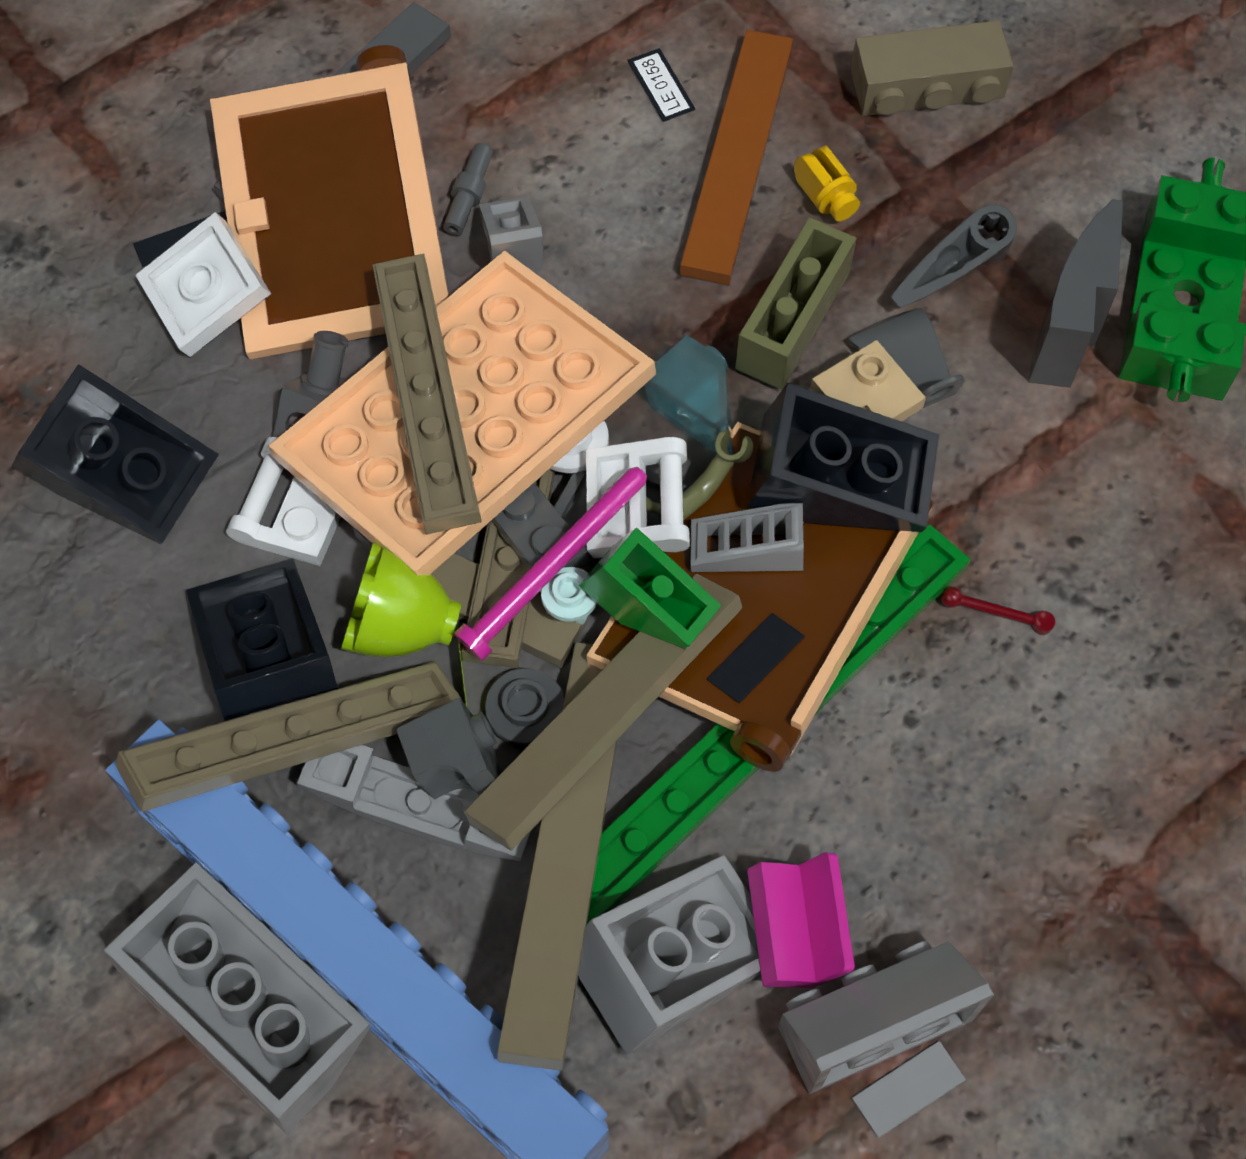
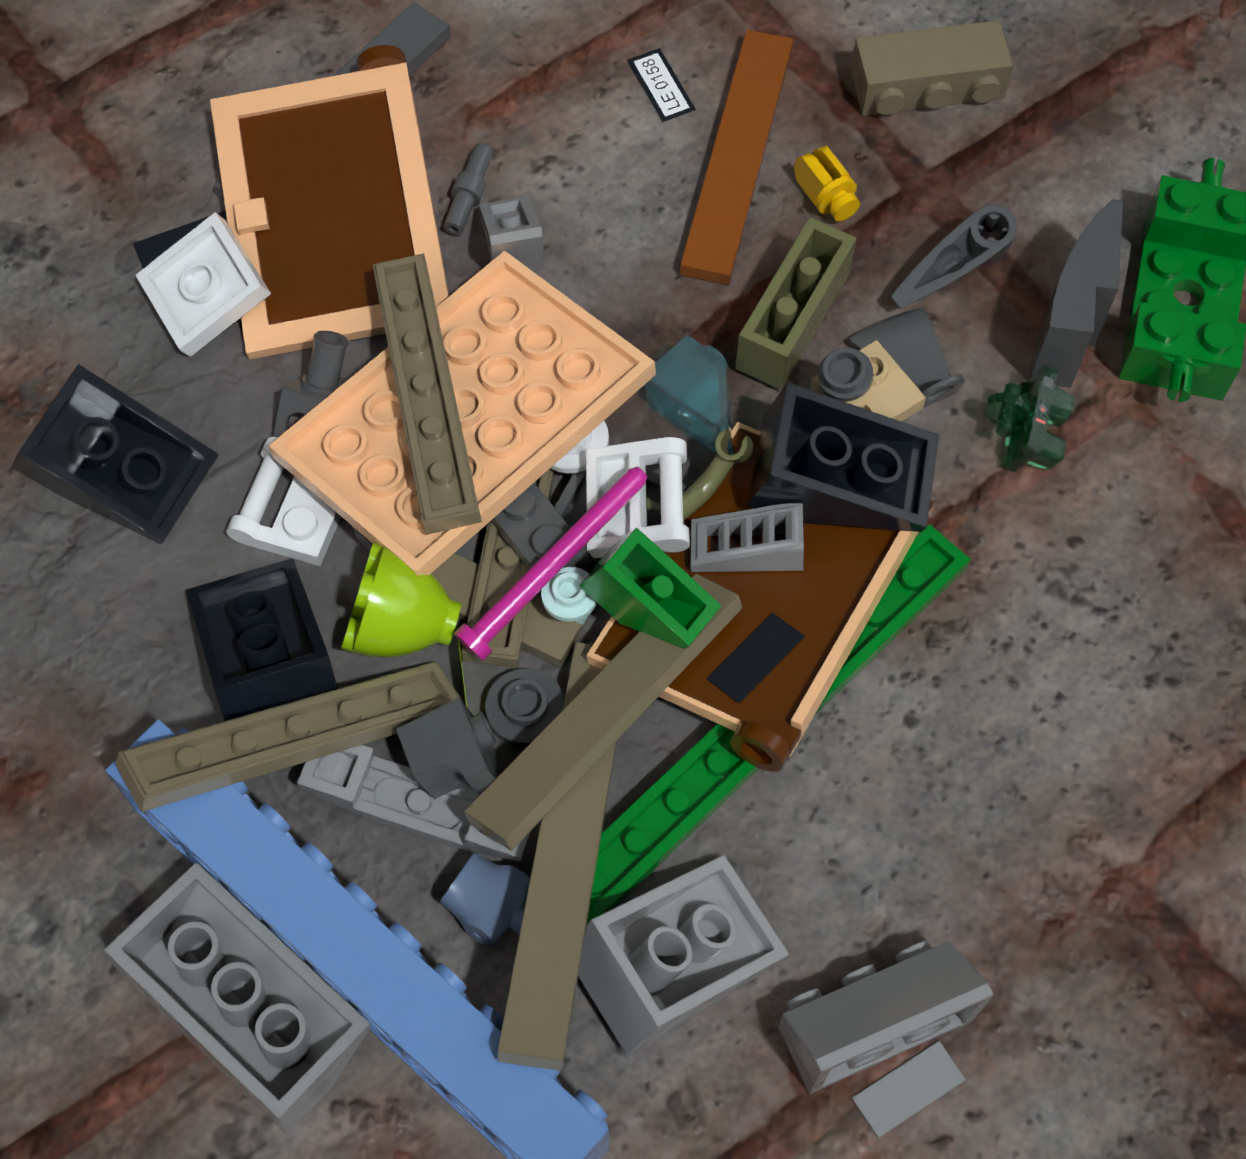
(487, 899): none -> sand blue piece
(800, 922): dark pink panel -> none
(845, 374): none -> dark grey plate
(1023, 419): none -> clear green hips
(1041, 623): dark red hinge -> none

